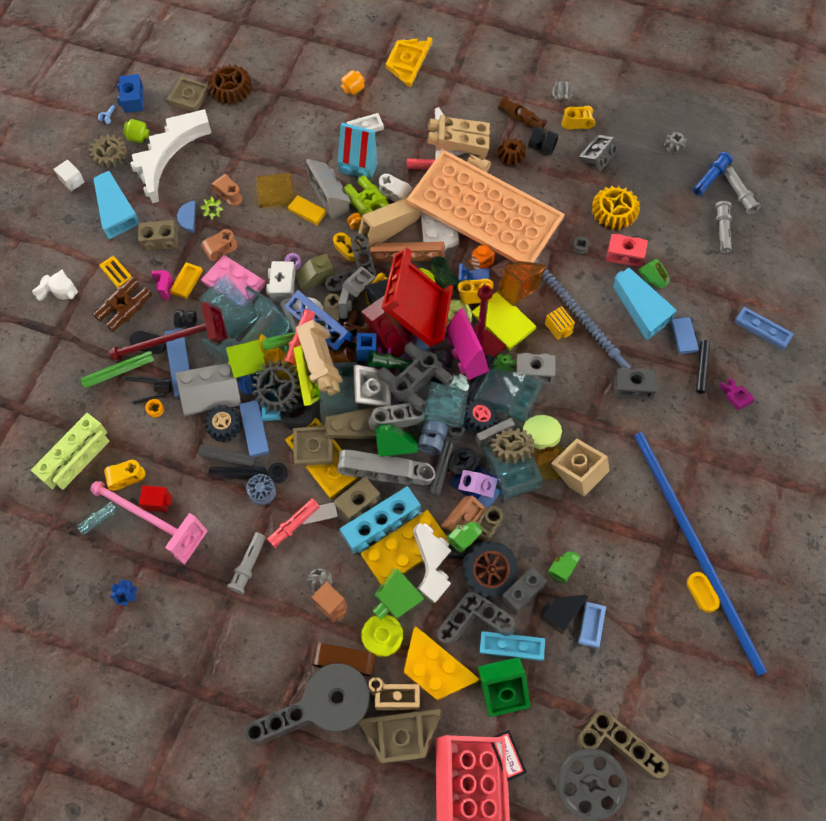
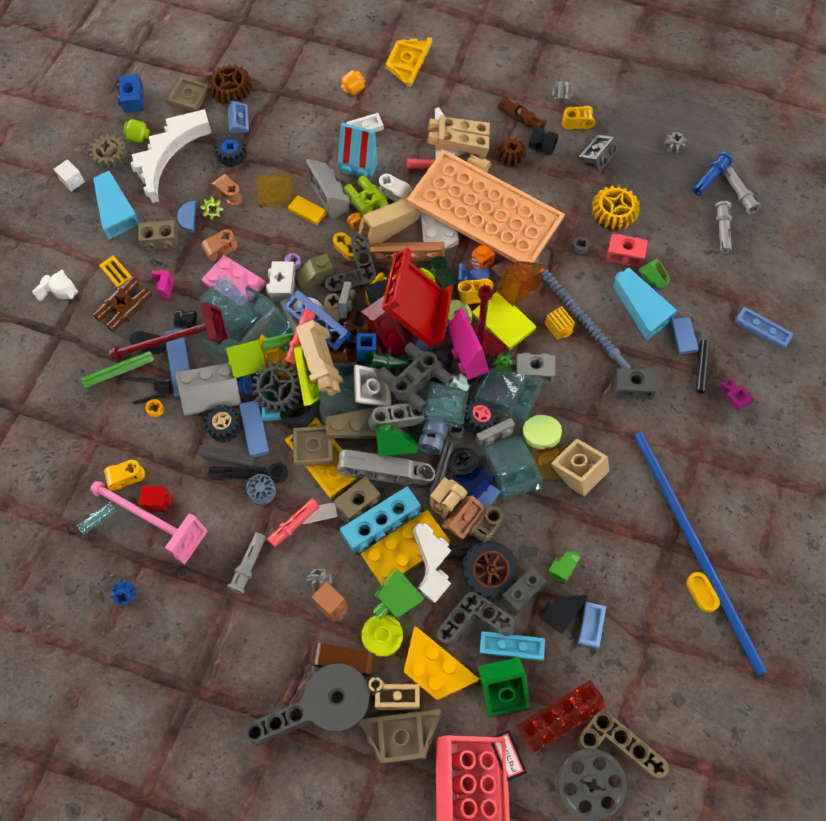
(61, 453): yellowish green brick -> none
(105, 116): light blue hand -> none
(186, 280): yellow tile -> none
(230, 150): none -> black wheel
(238, 118): none -> medium blue slope
(357, 281): light grey plate -> none
(446, 497): none -> tan hinge
(464, 535): bright green rock -> none
(480, 483): lavender bracket -> none
(512, 445): dark tan gear -> none
(560, 716): none -> clear red brick

